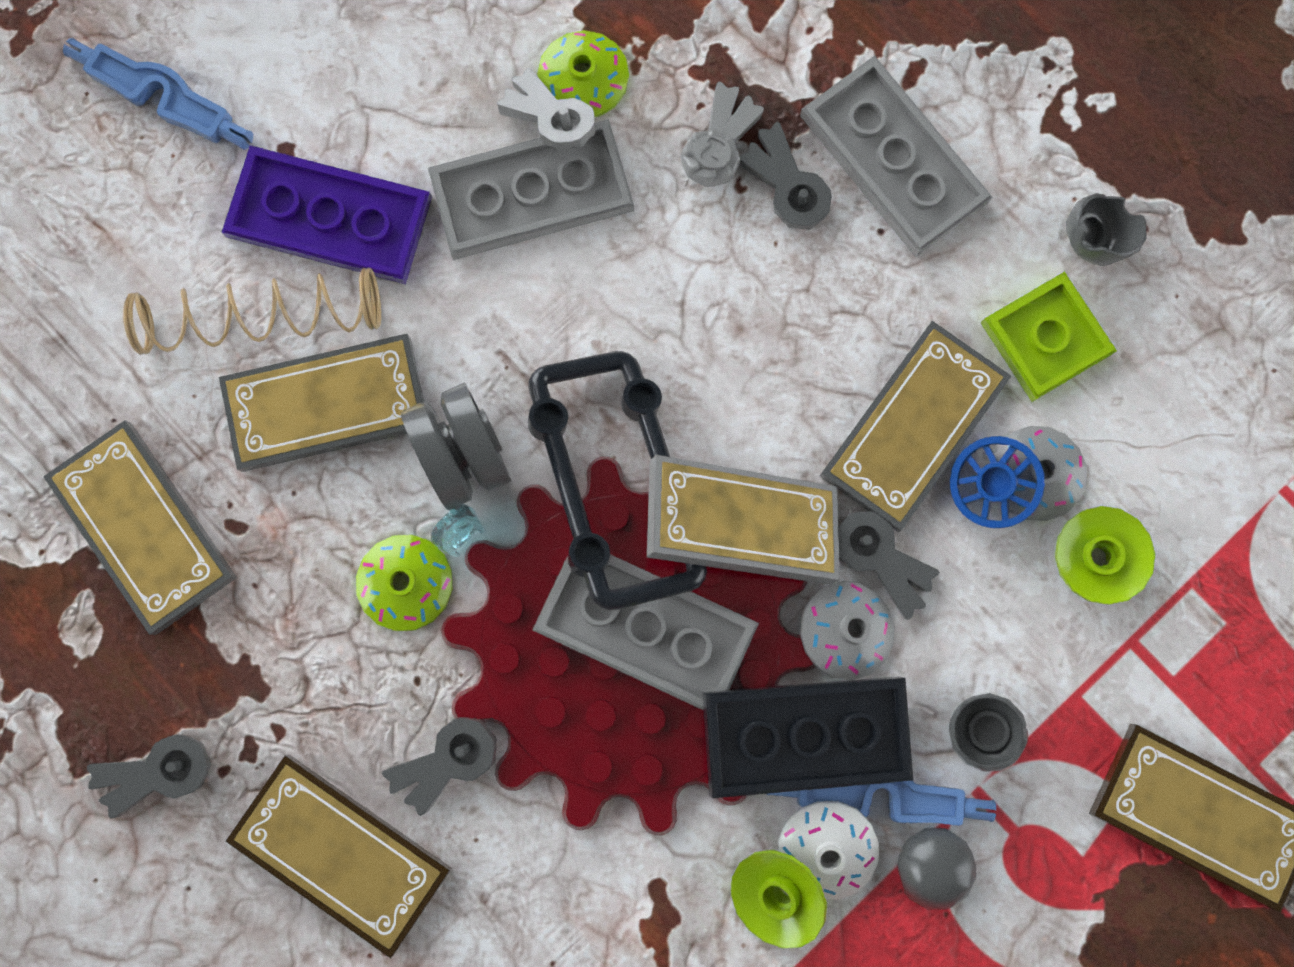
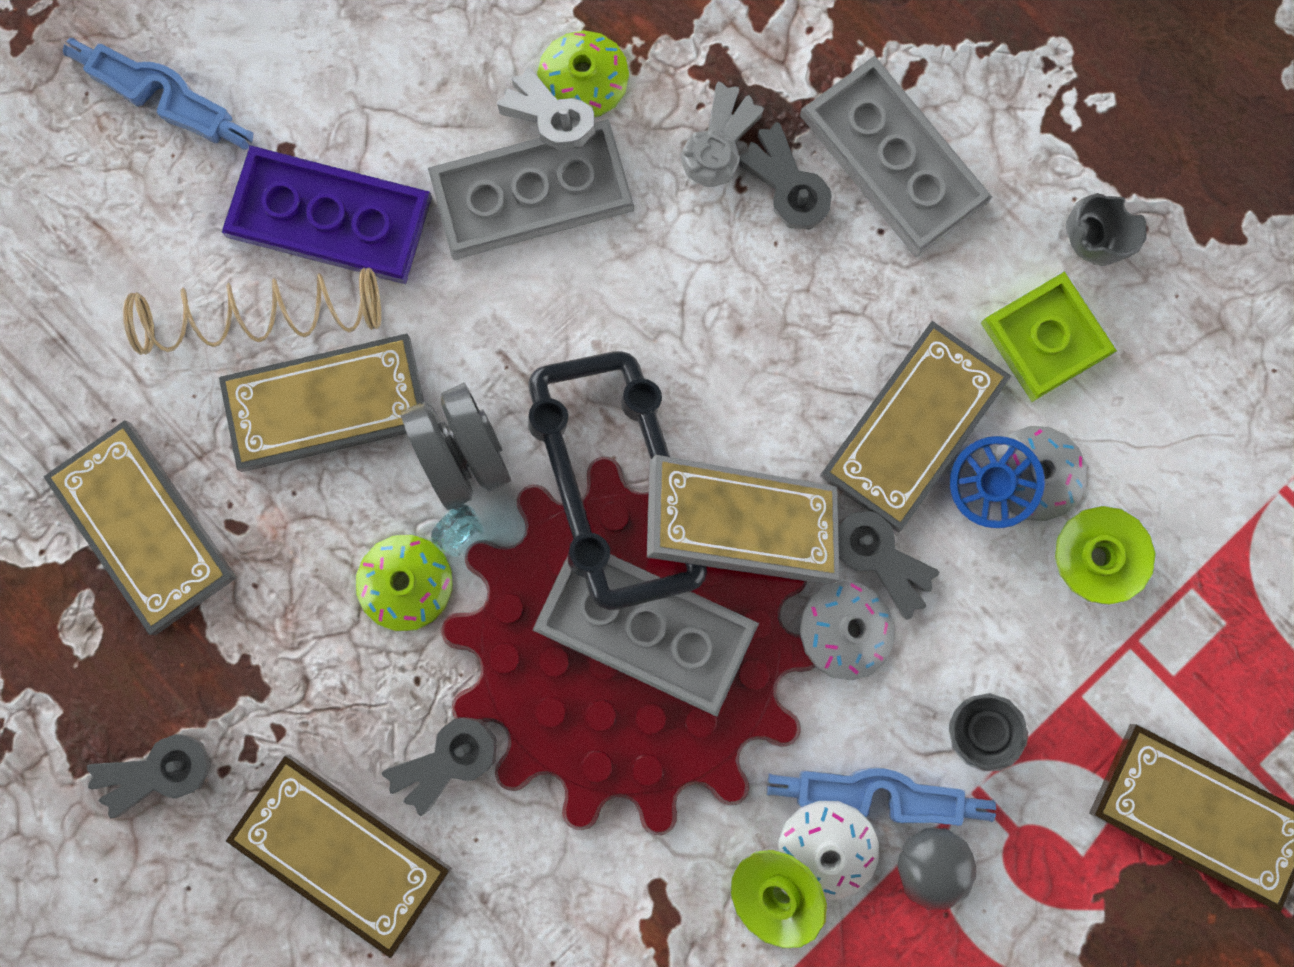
(807, 736): black tile -> none

